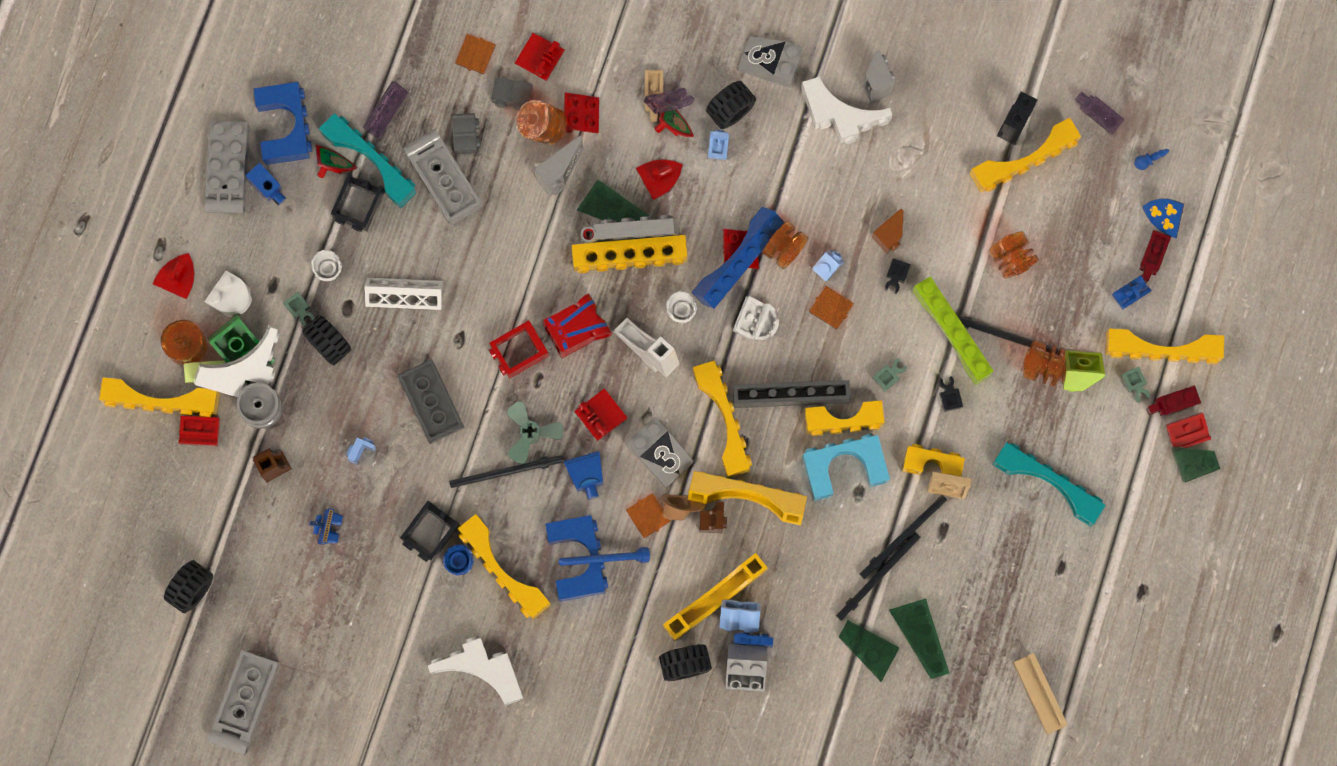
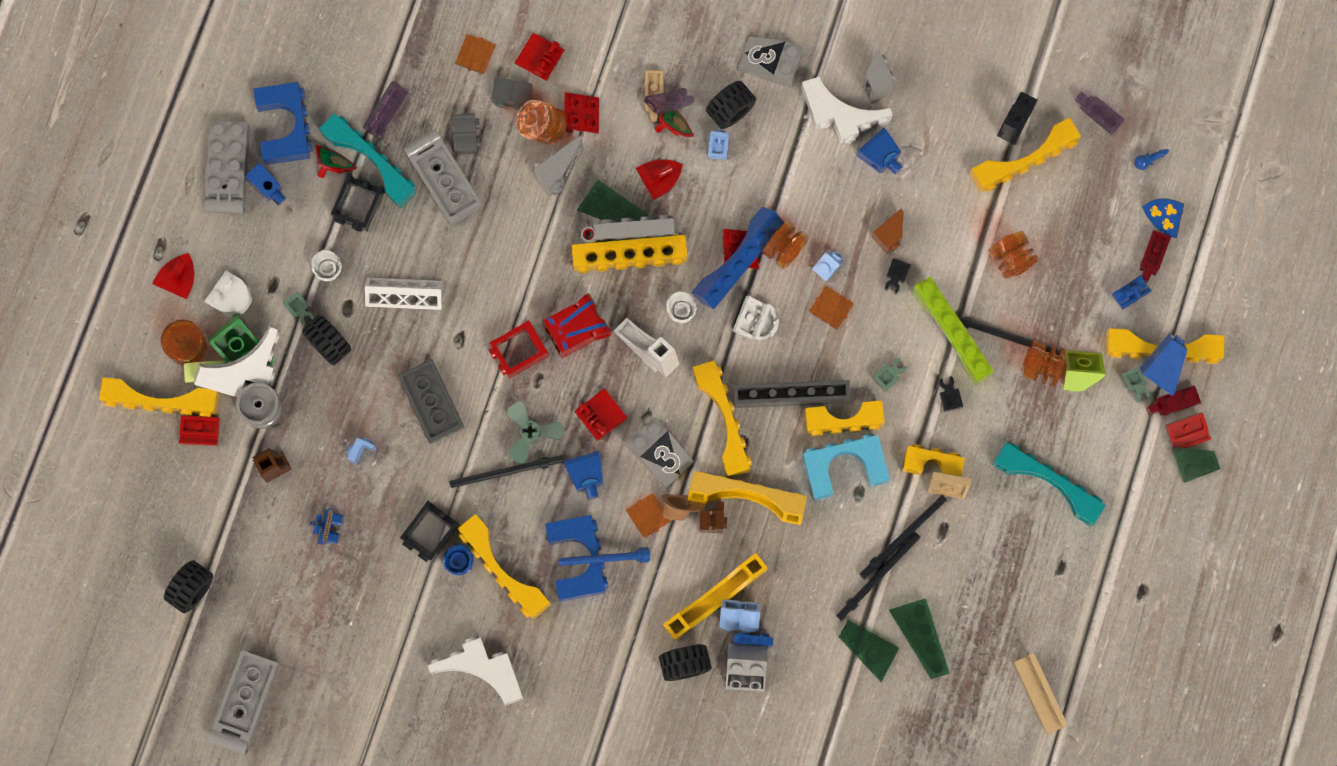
(881, 152): none -> blue torso
(1166, 363): none -> blue slope

